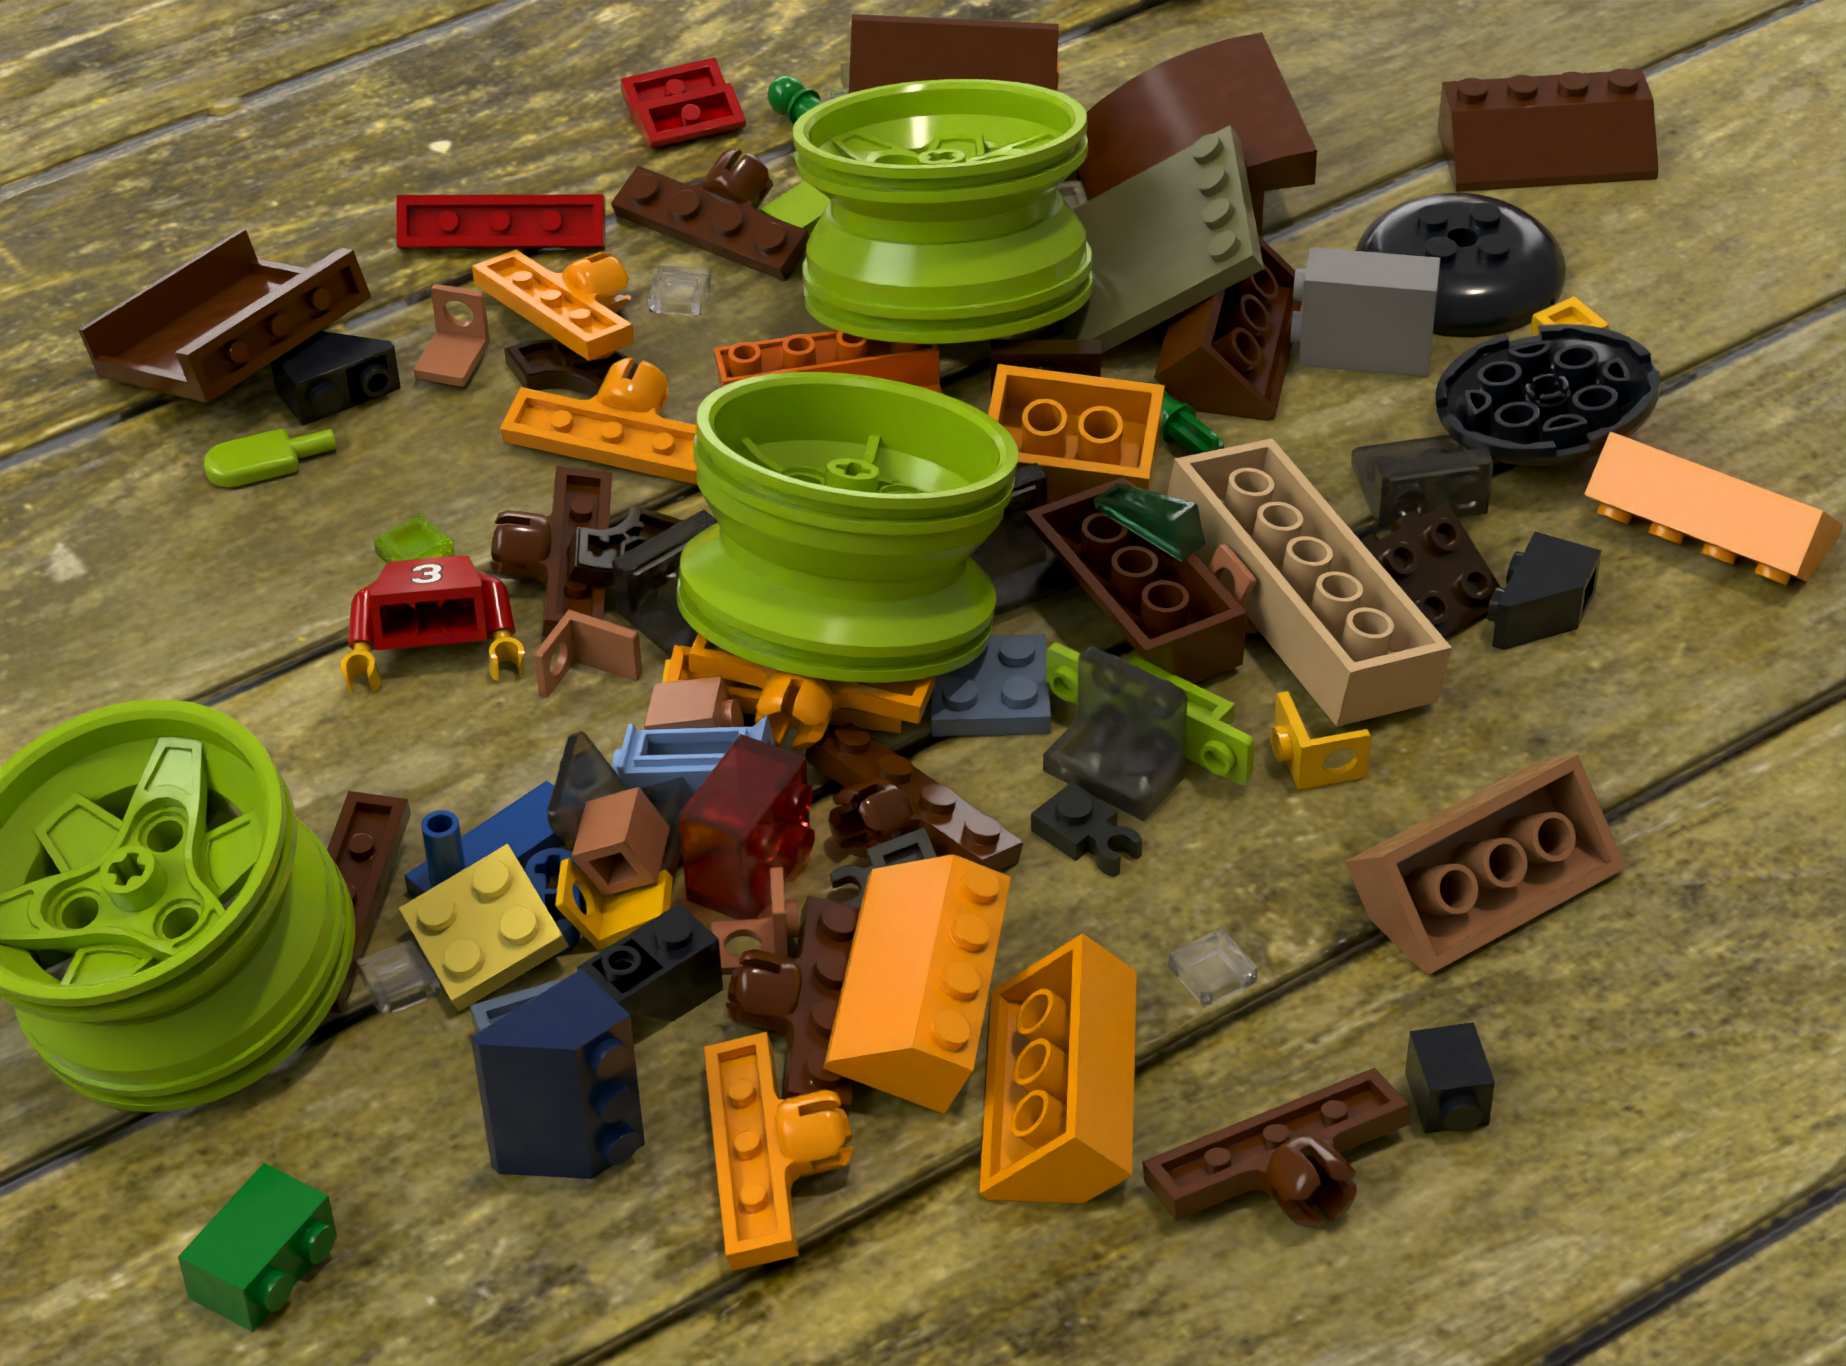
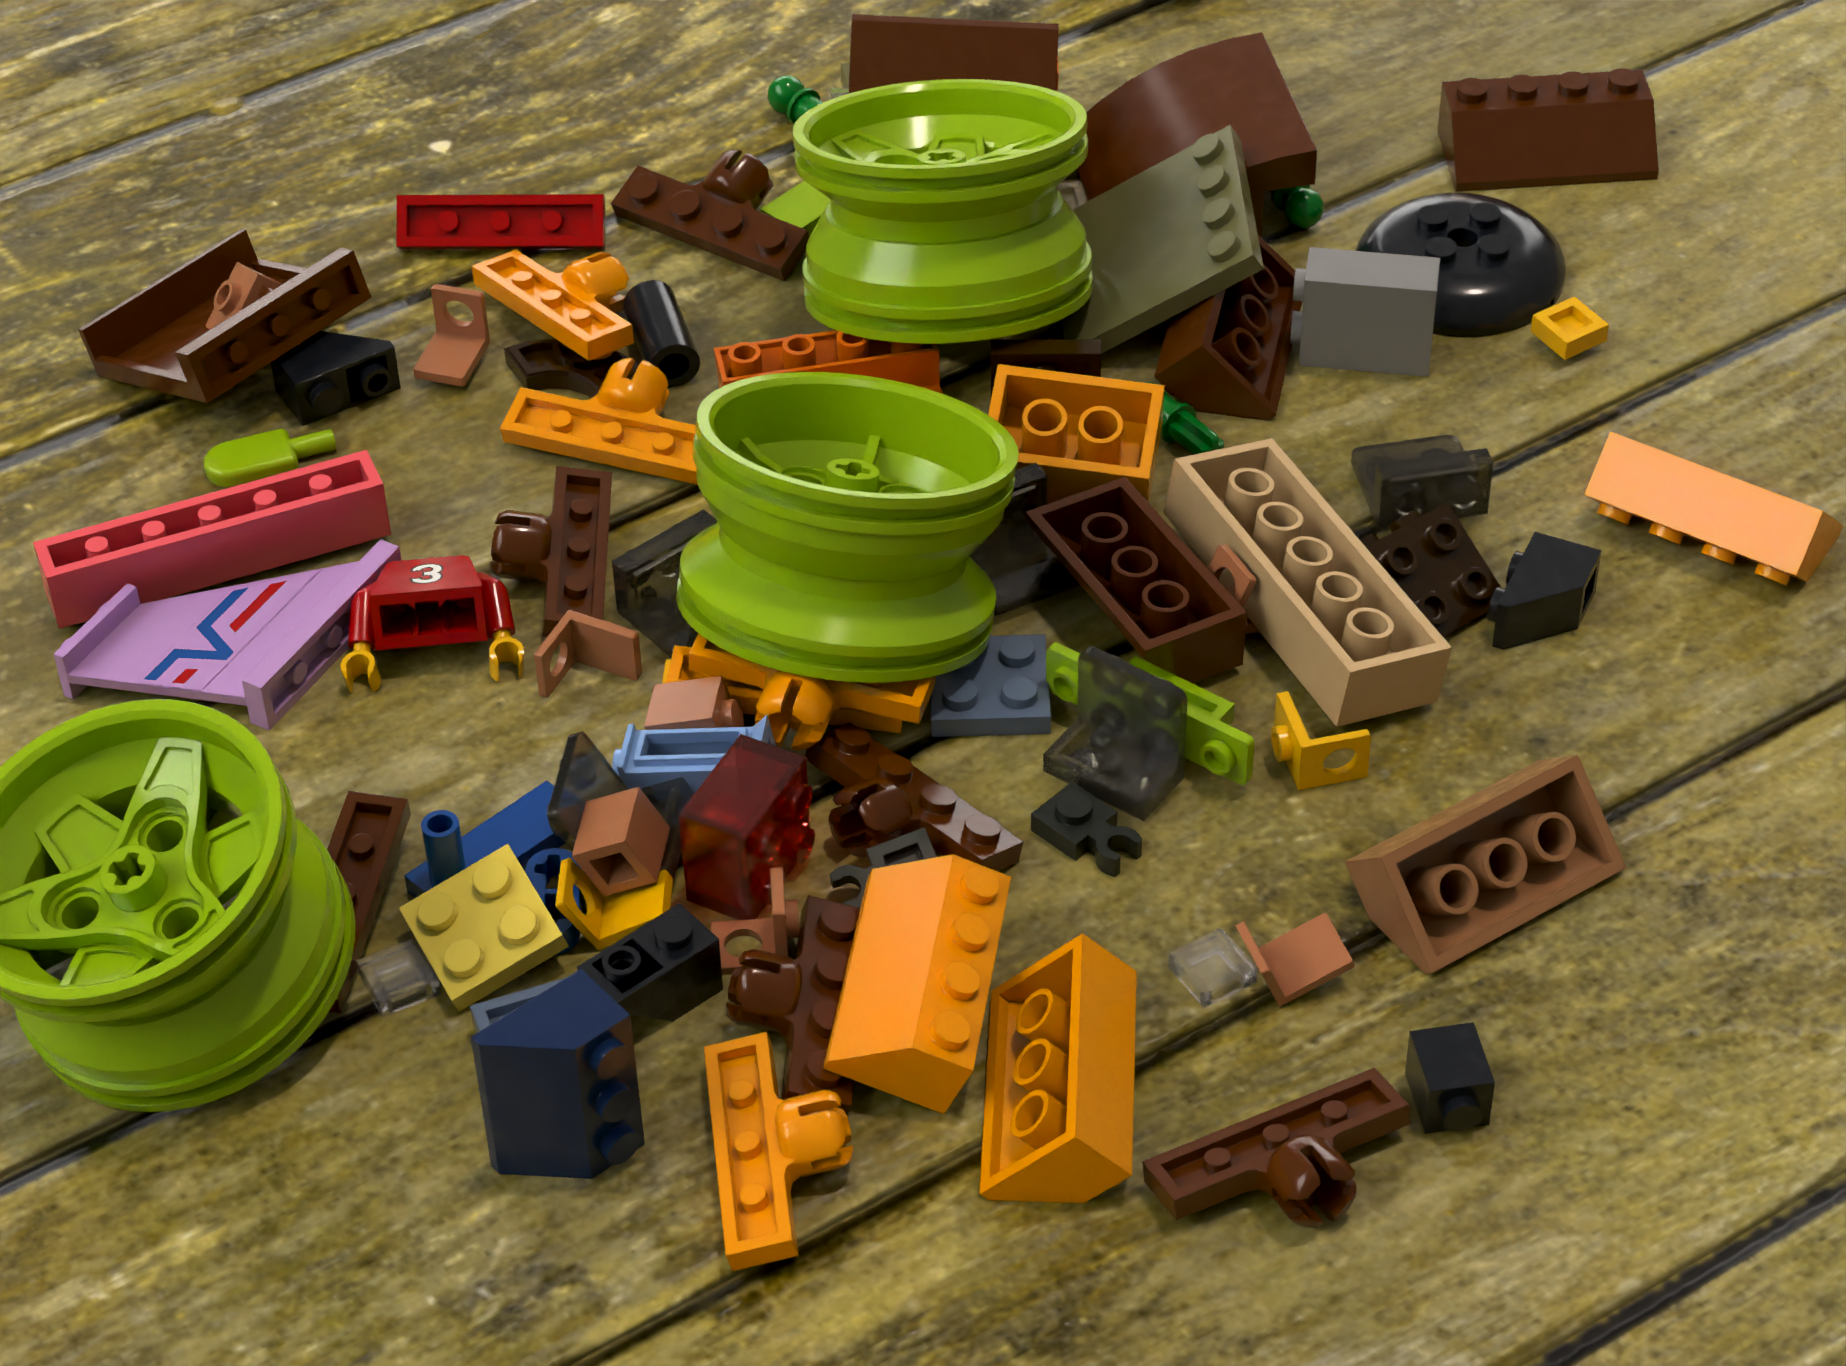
(215, 537): none -> coral brick
(229, 644): none -> lavender piece
(238, 293): none -> nougat bracket
(258, 1247): green brick -> none
(413, 540): clear neon green tile -> none
(593, 549): dark brown tile -> none
(661, 331): none -> black brick
(679, 290): clear tile -> none
(682, 103): red slope -> none
(1158, 518): clear green piece -> none
(1299, 958): none -> nougat bracket
(1300, 205): none -> green pin
(1548, 394): black brick -> none

